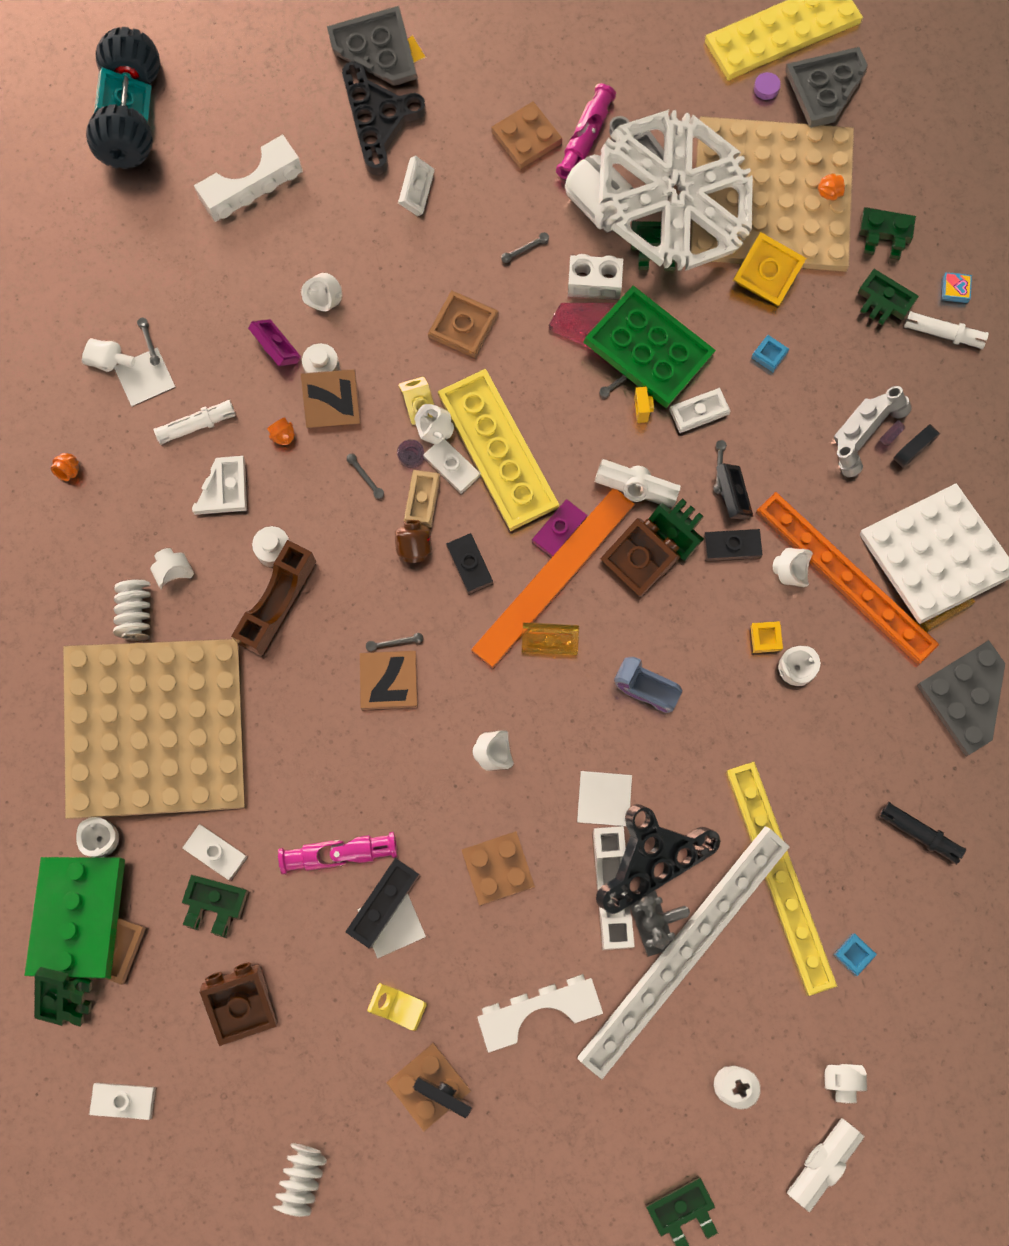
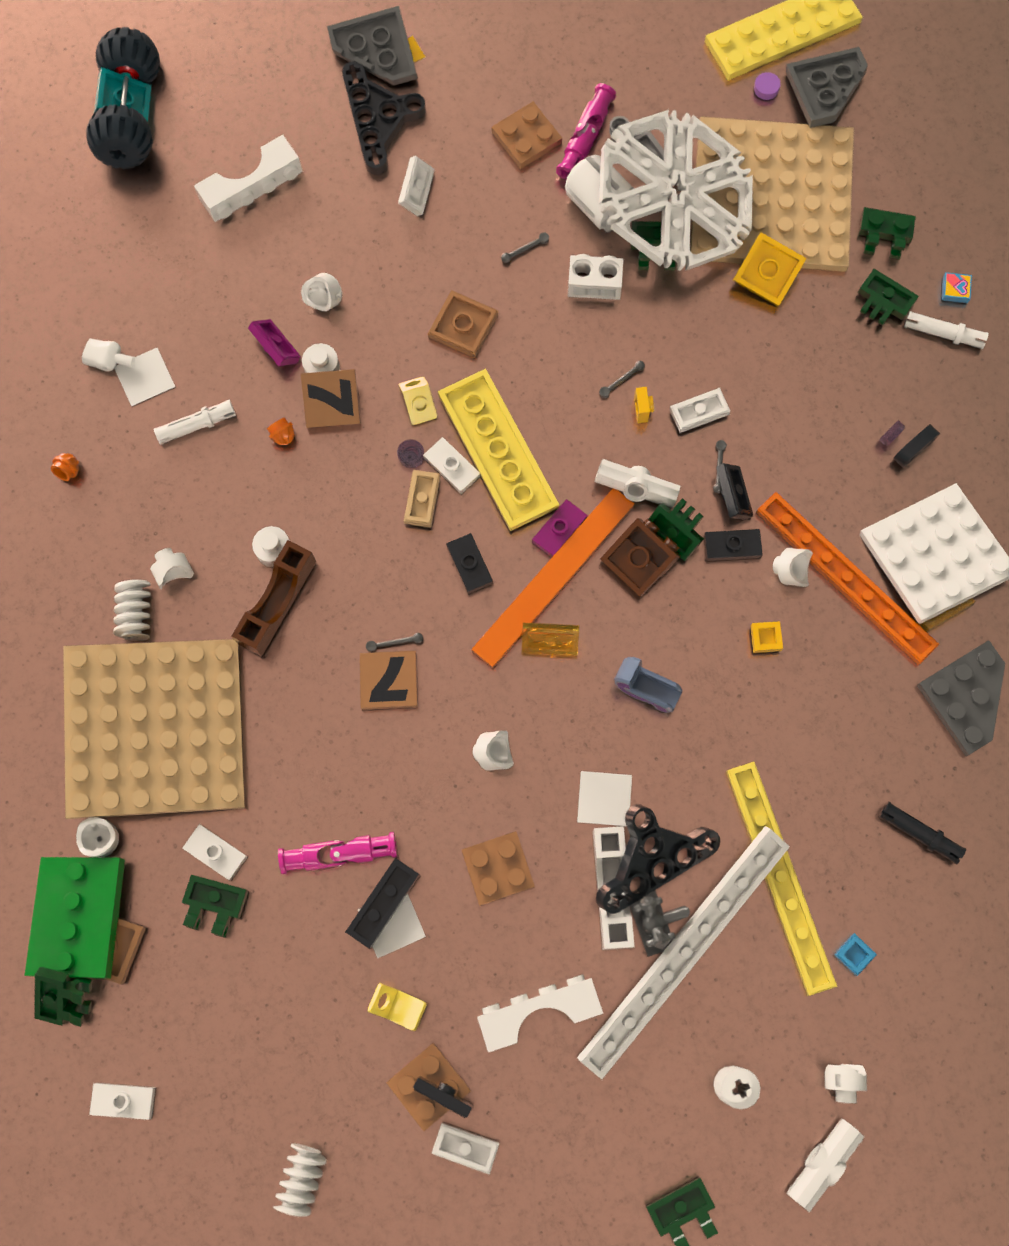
(143, 324): dark grey hinge -> none
(224, 487): white wing -> none
(237, 1003): reddish brown plate -> none
(378, 492): dark grey hinge -> none
(413, 541): reddish brown head -> none
(434, 428): white piece -> none
(465, 1148): none -> white plate
(578, 319): clear pink wing -> none
(649, 346): green plate -> none
(770, 353): dark azure tile -> none
(799, 665): white piece -> none
(832, 187): orange plate -> none
(864, 423): light grey plate -> none

